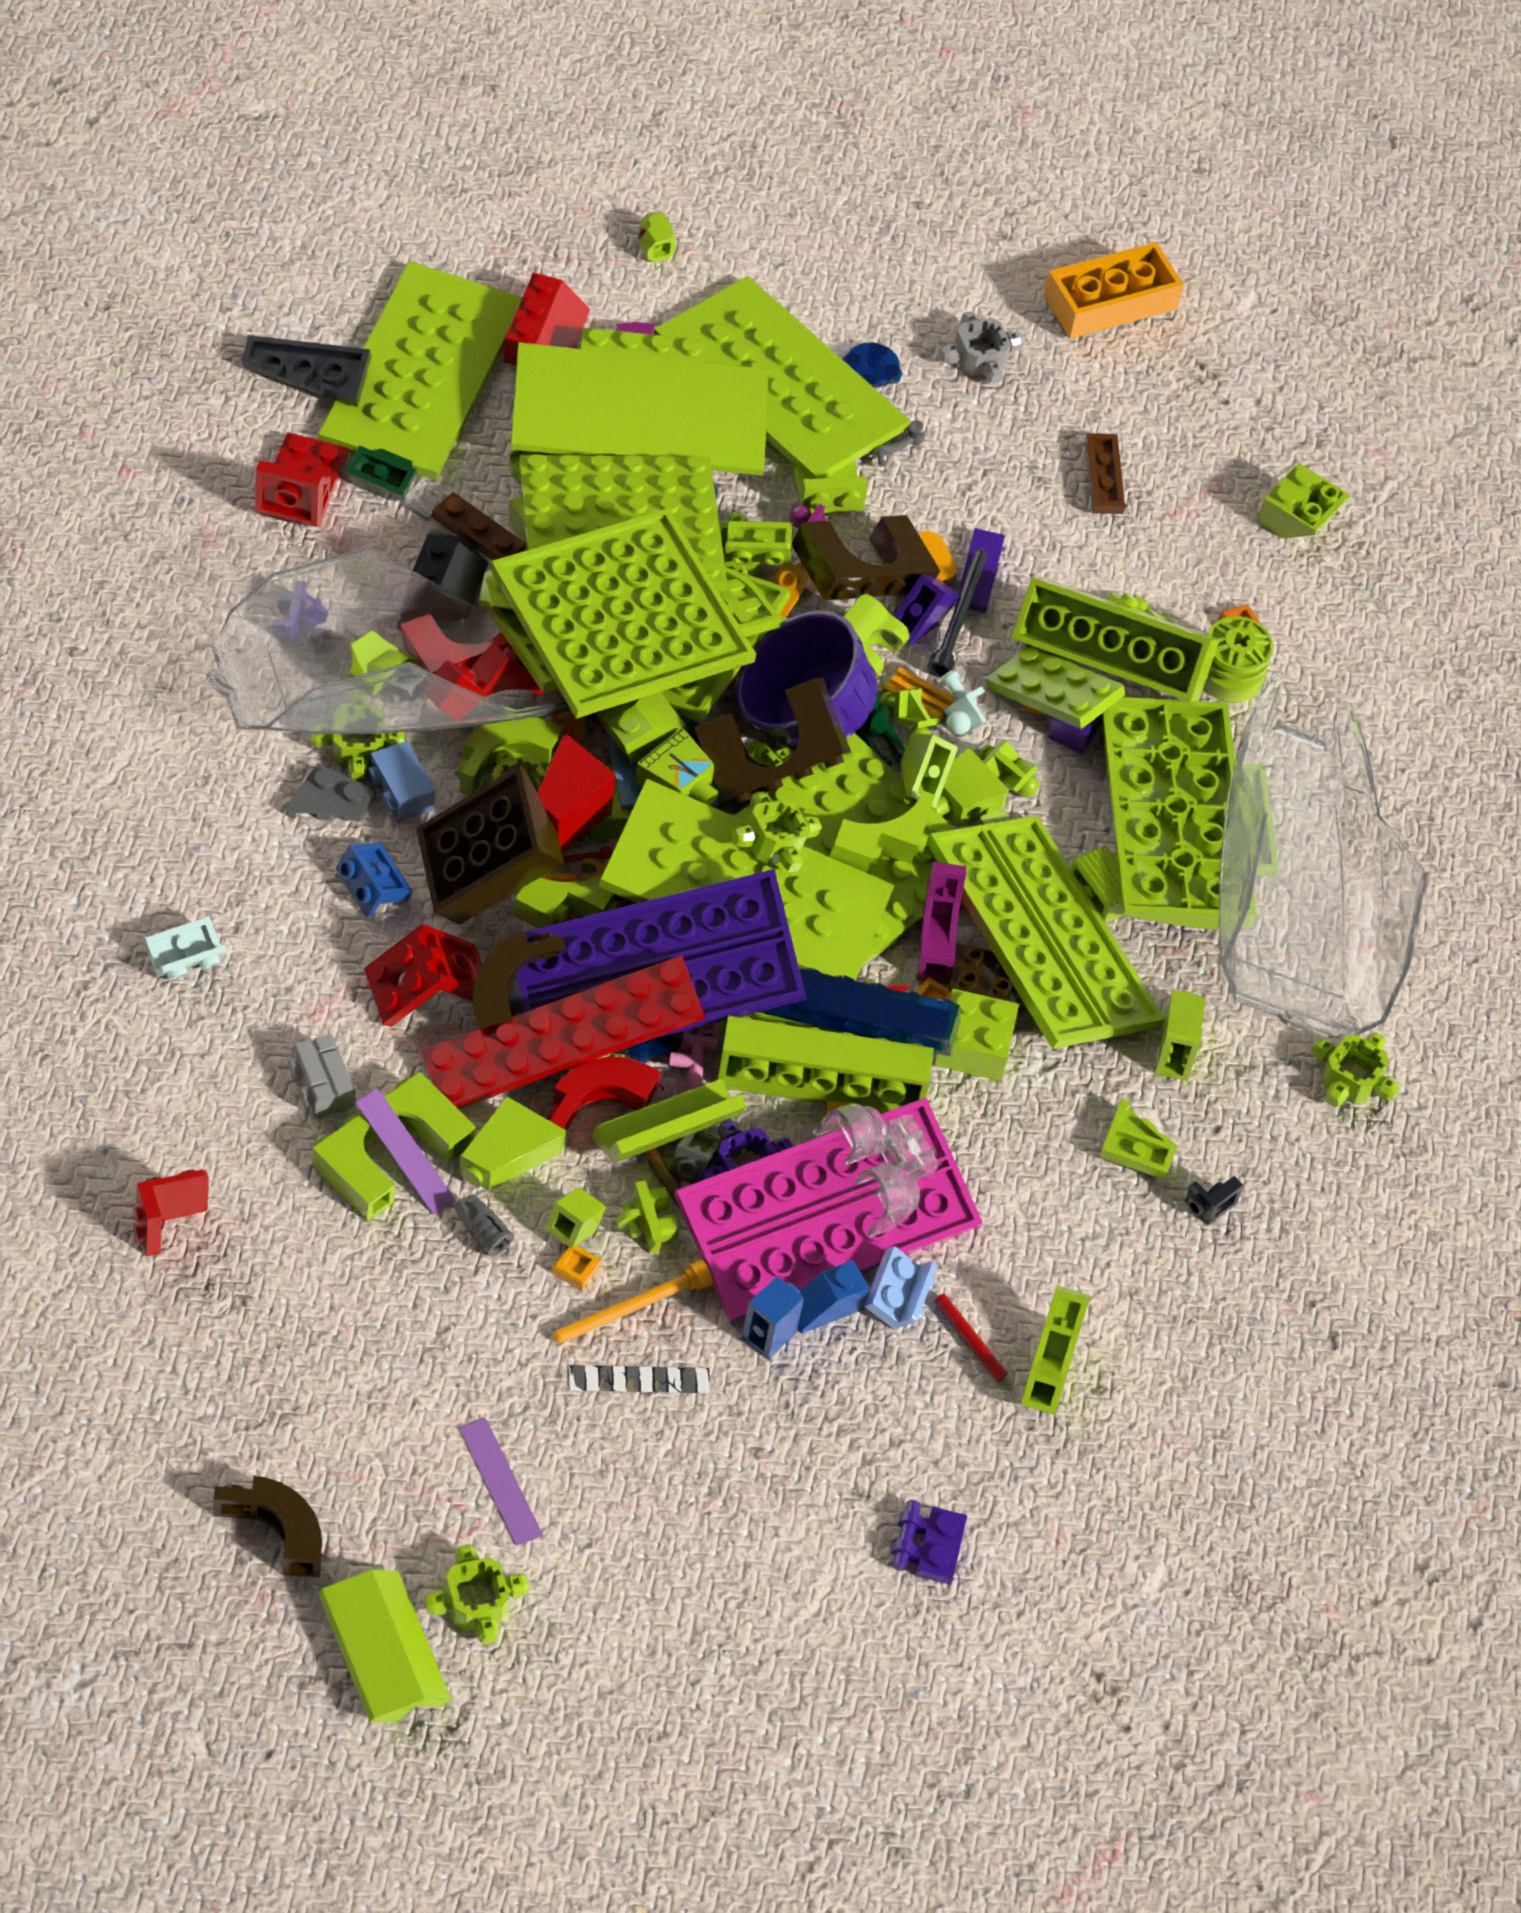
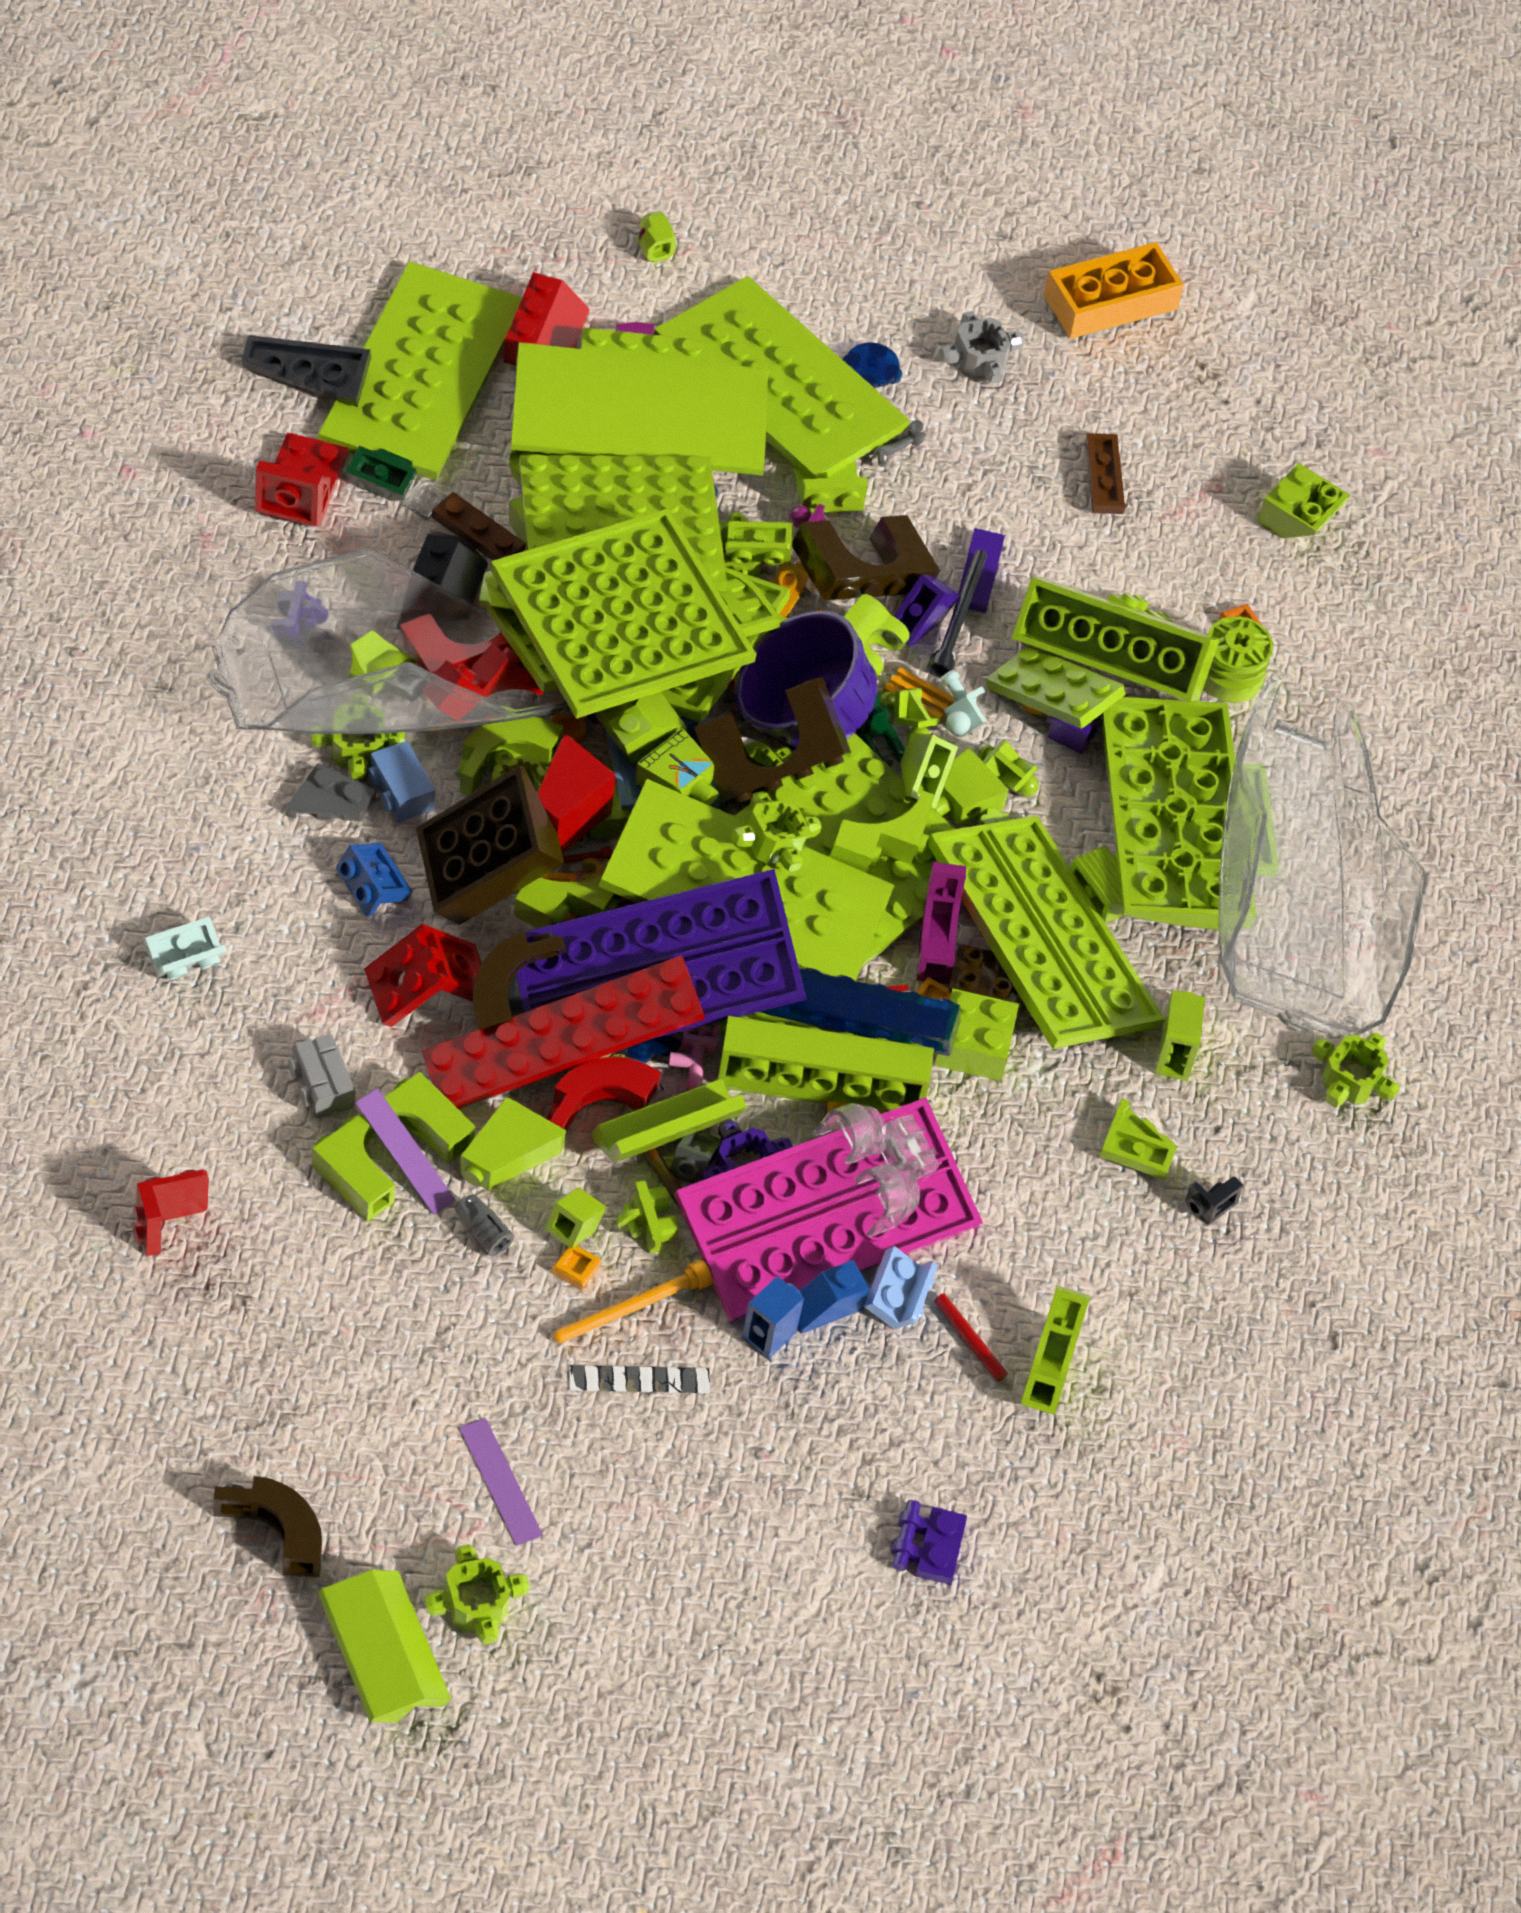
(941, 555): light orange tile -> none

